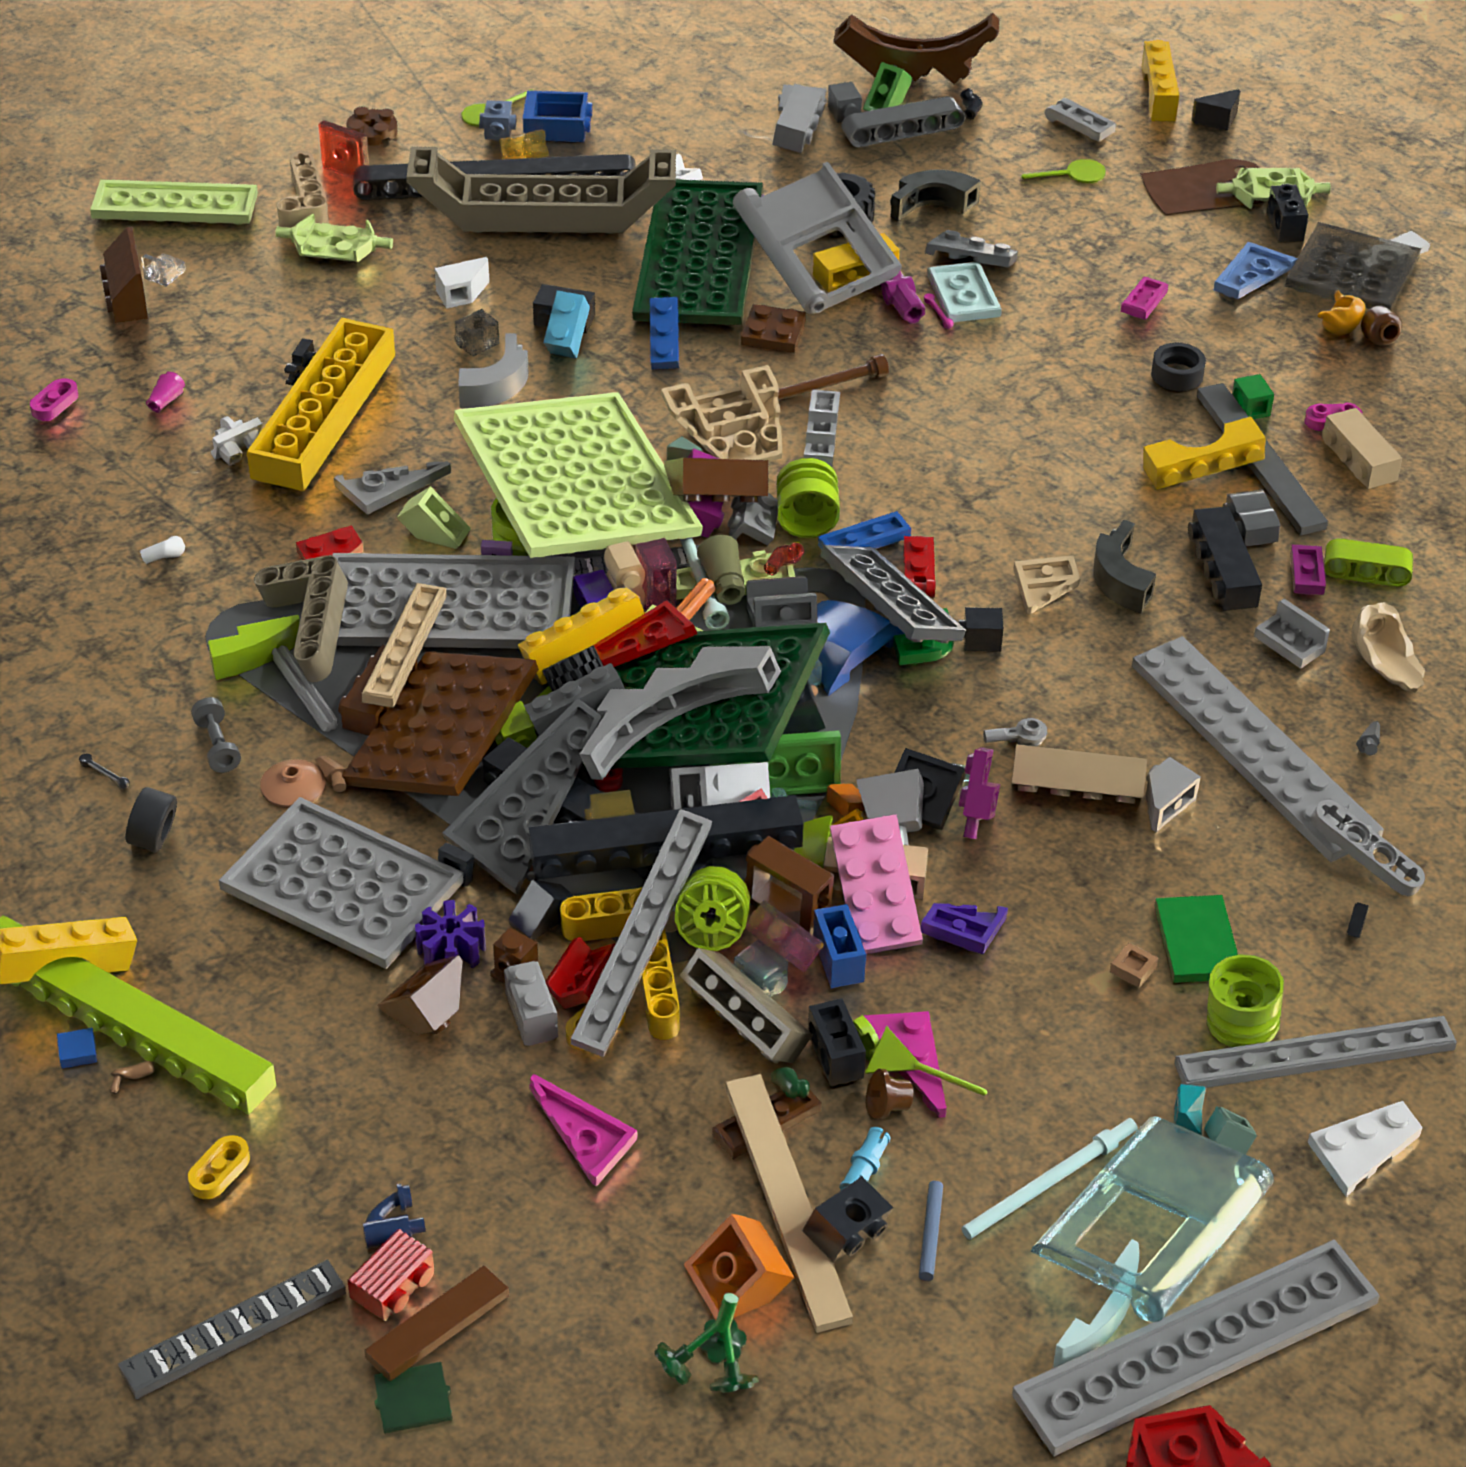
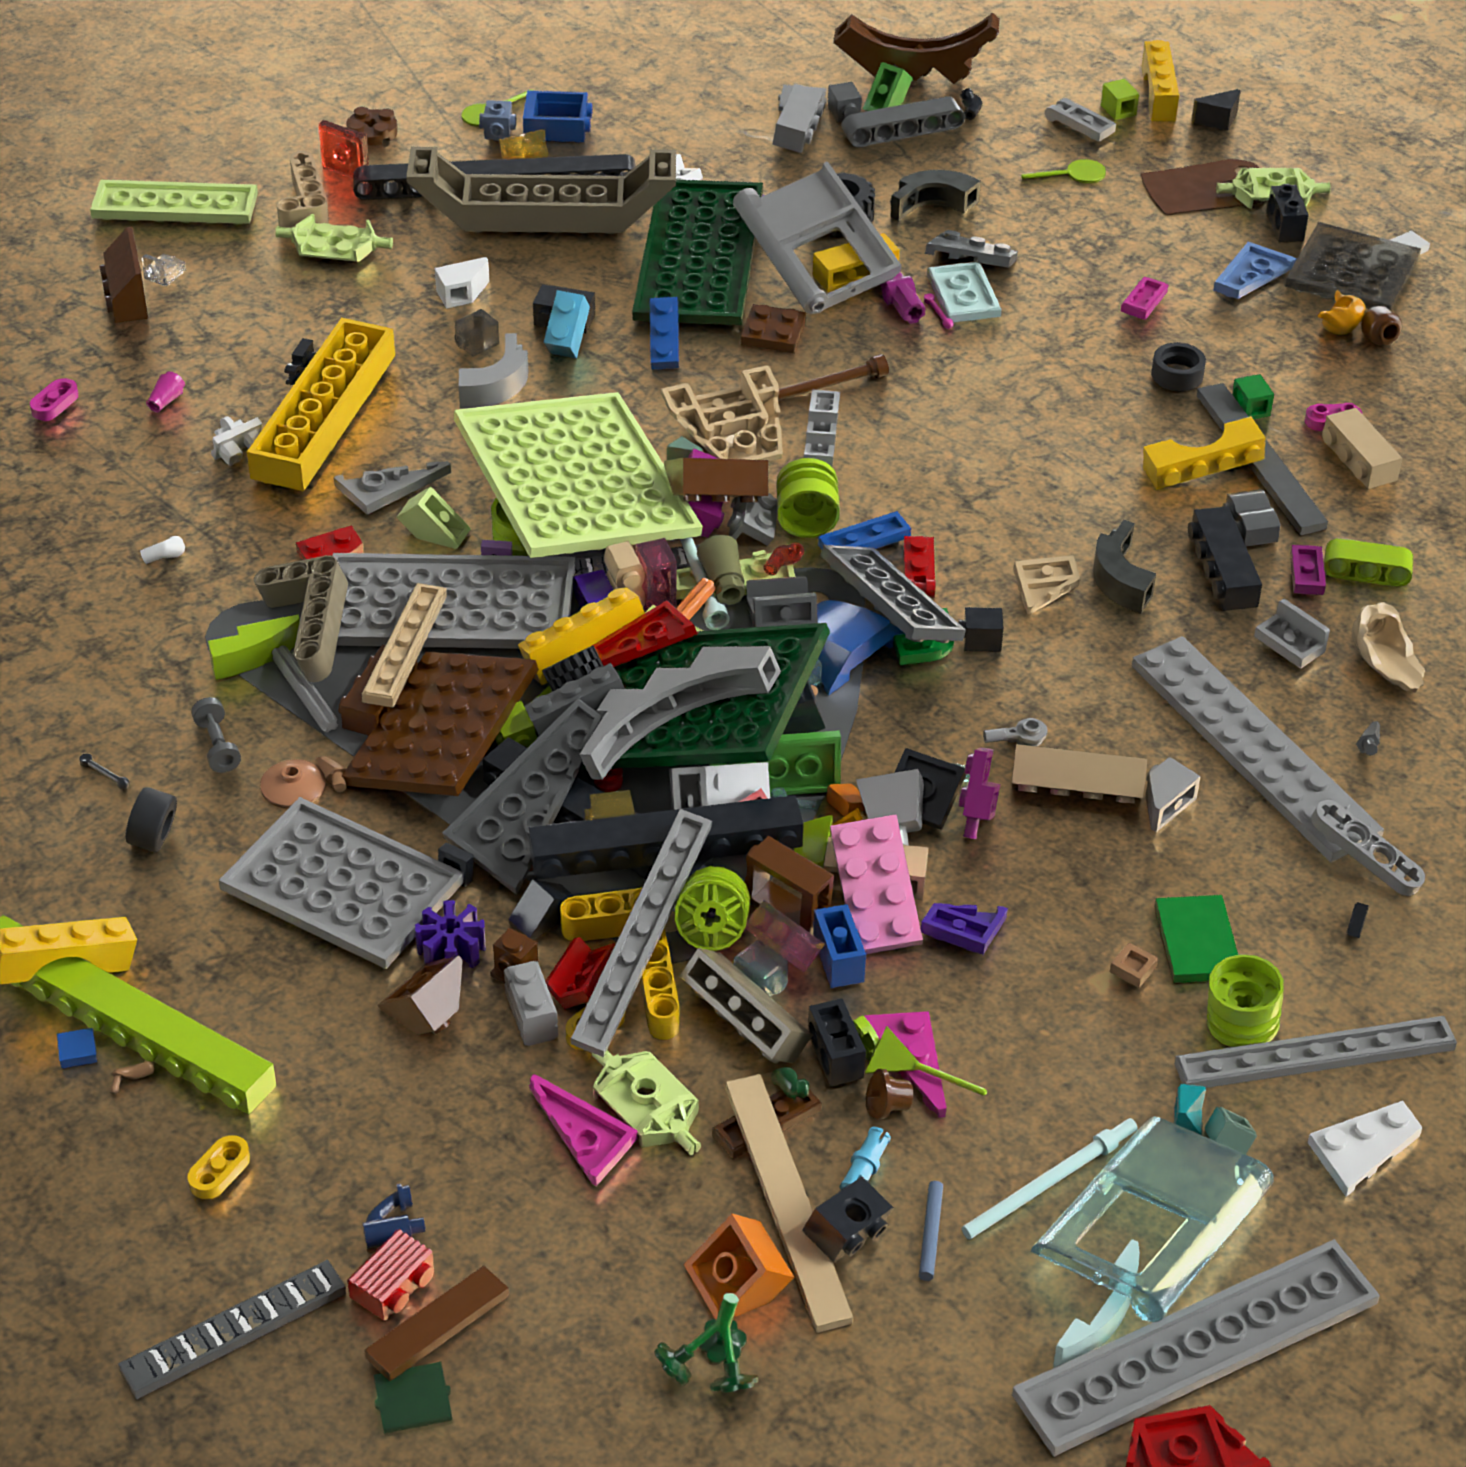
(657, 1117): none -> yellowish green plate
(1120, 99): none -> lime brick

